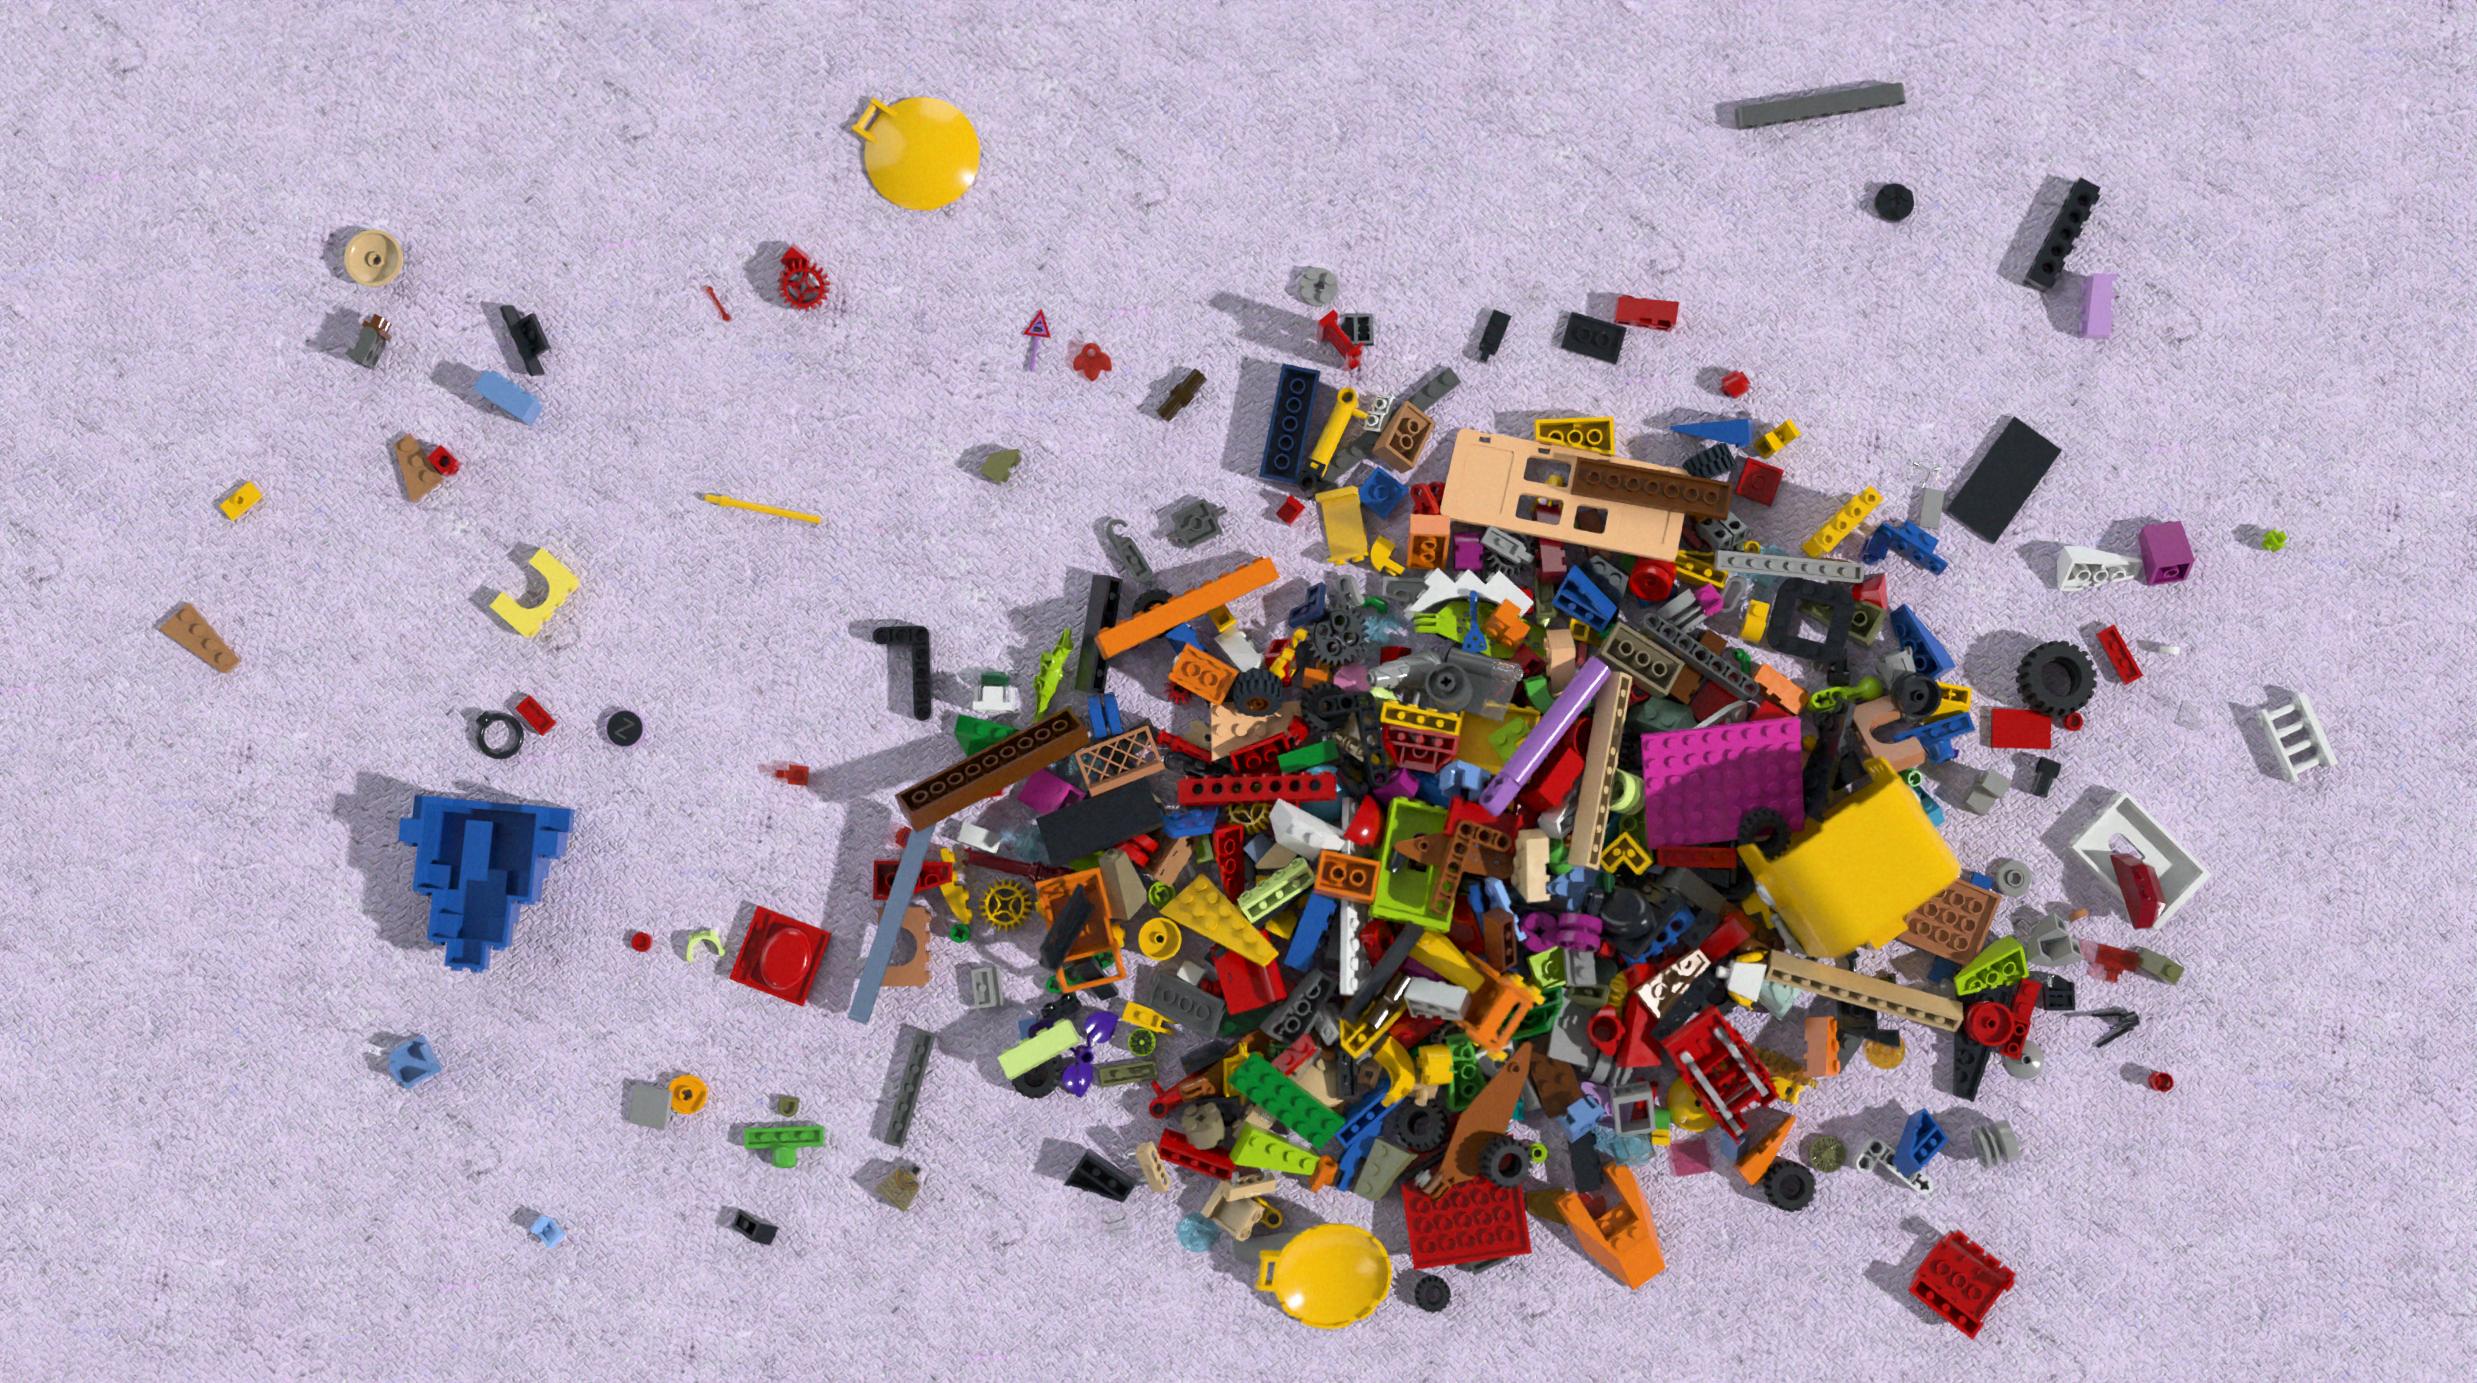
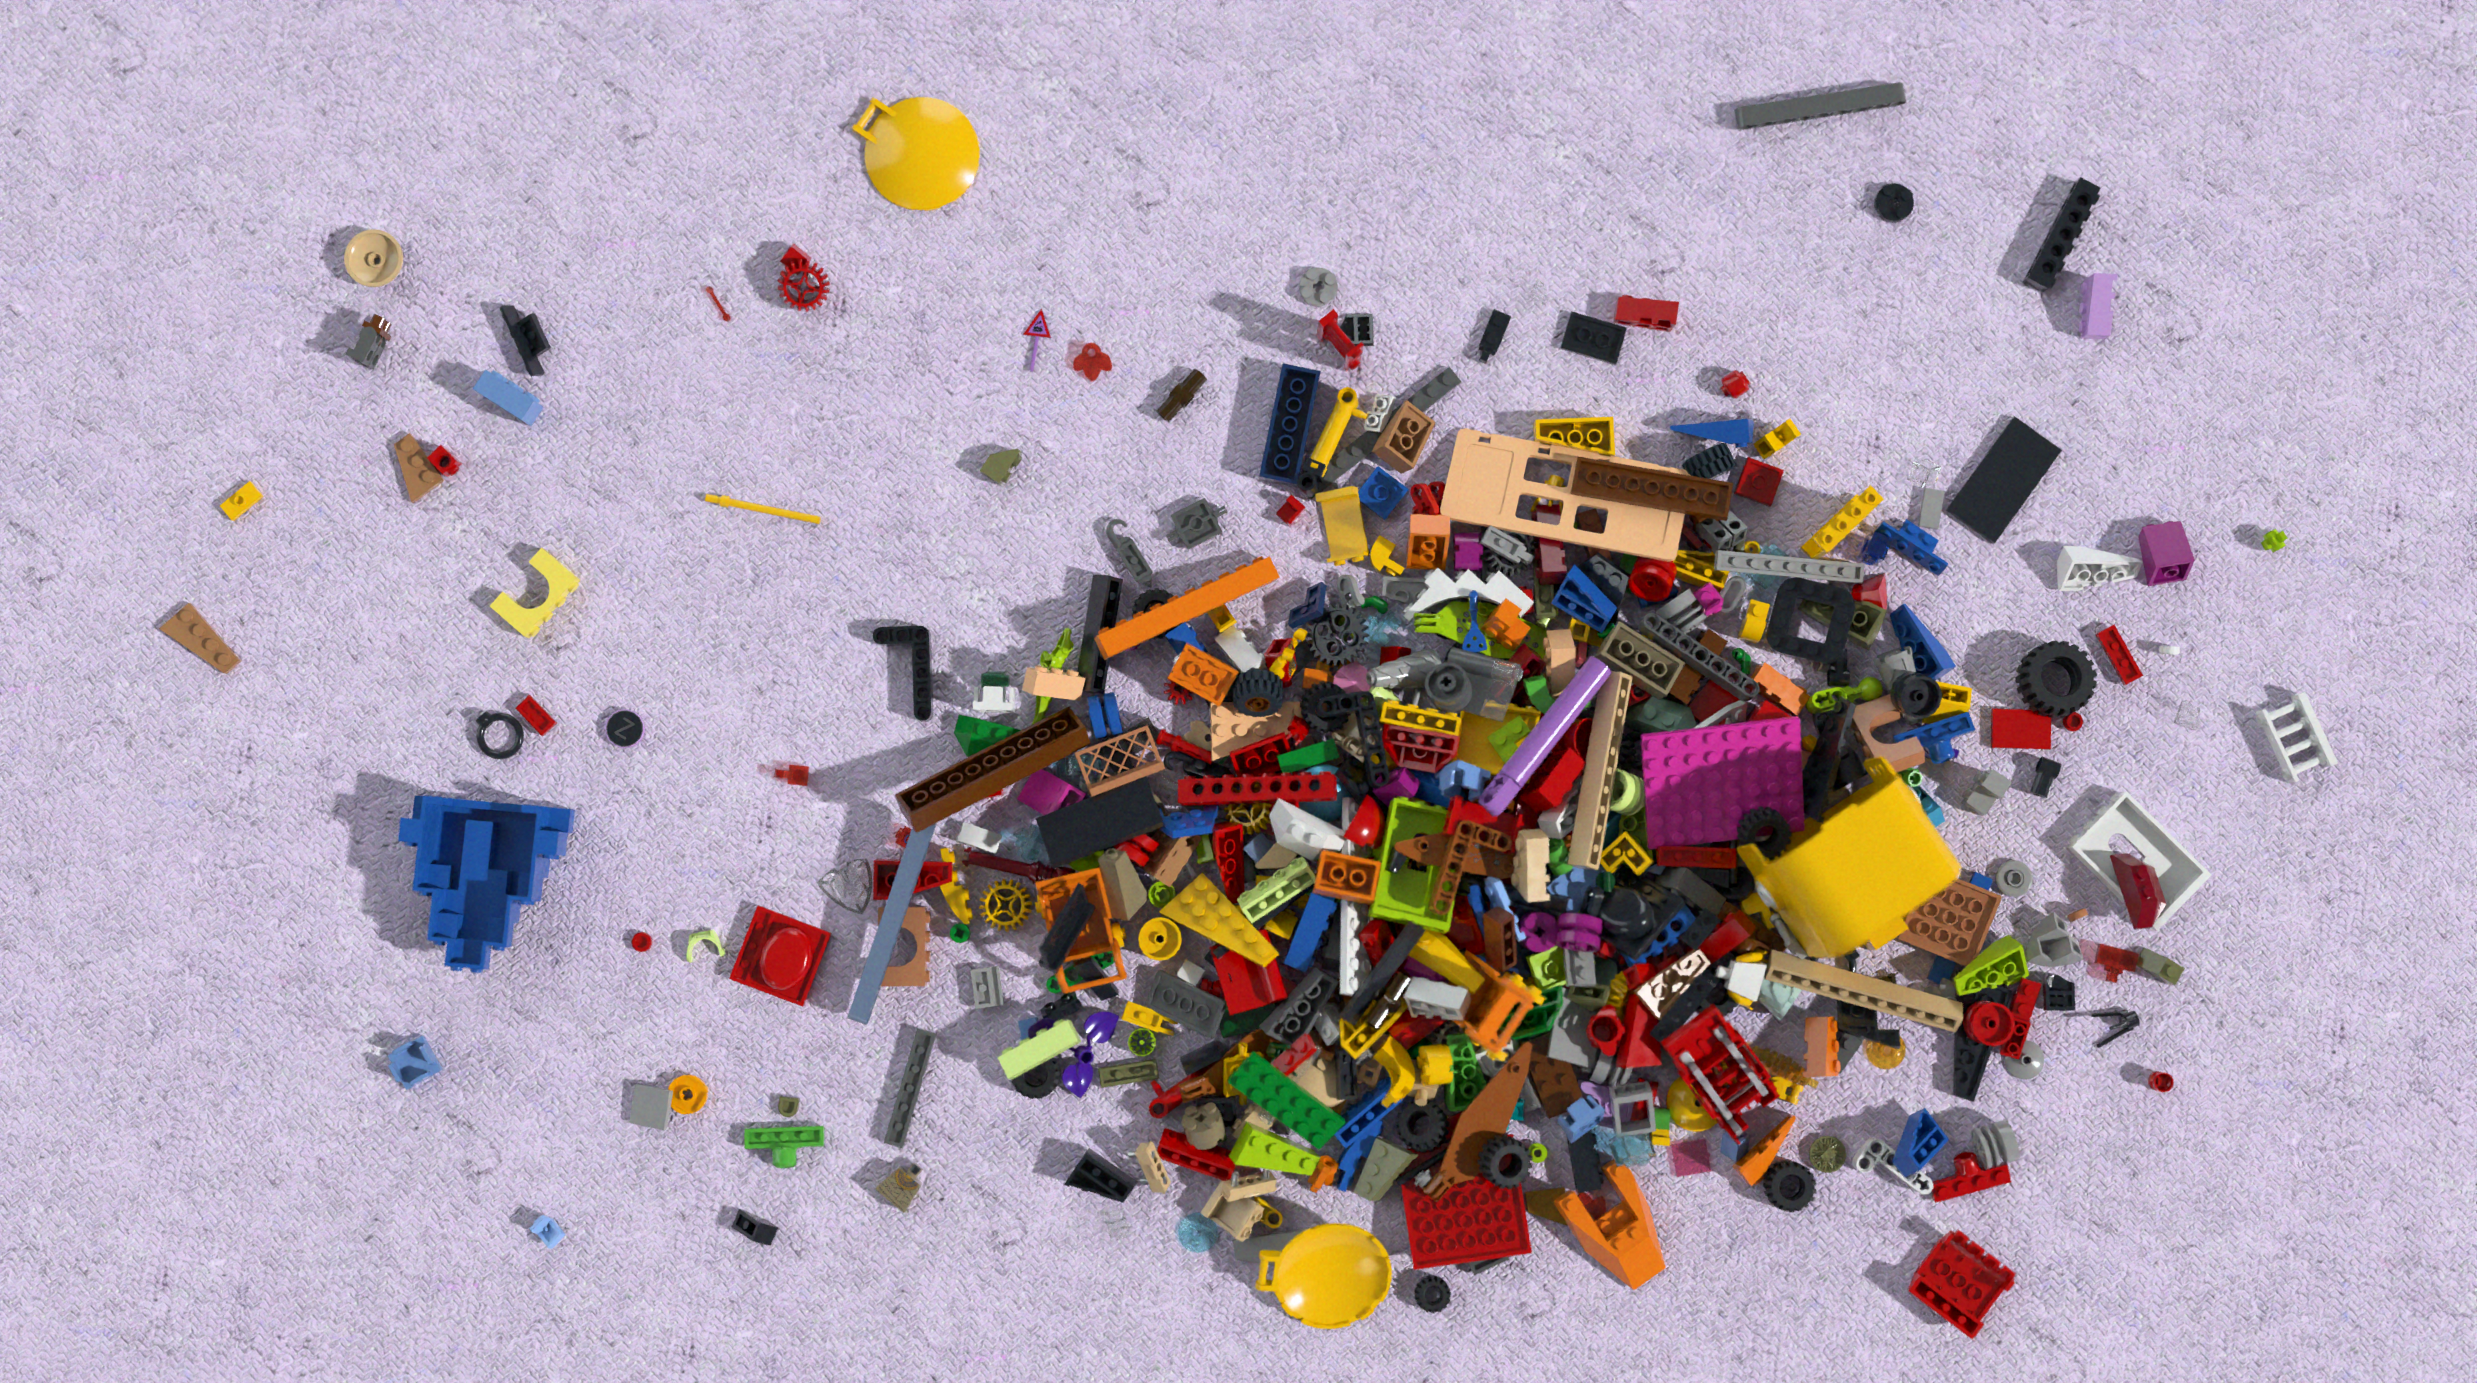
(849, 886): none -> clear brick
(1053, 683): none -> light nougat brick
(1969, 1178): none -> red plate

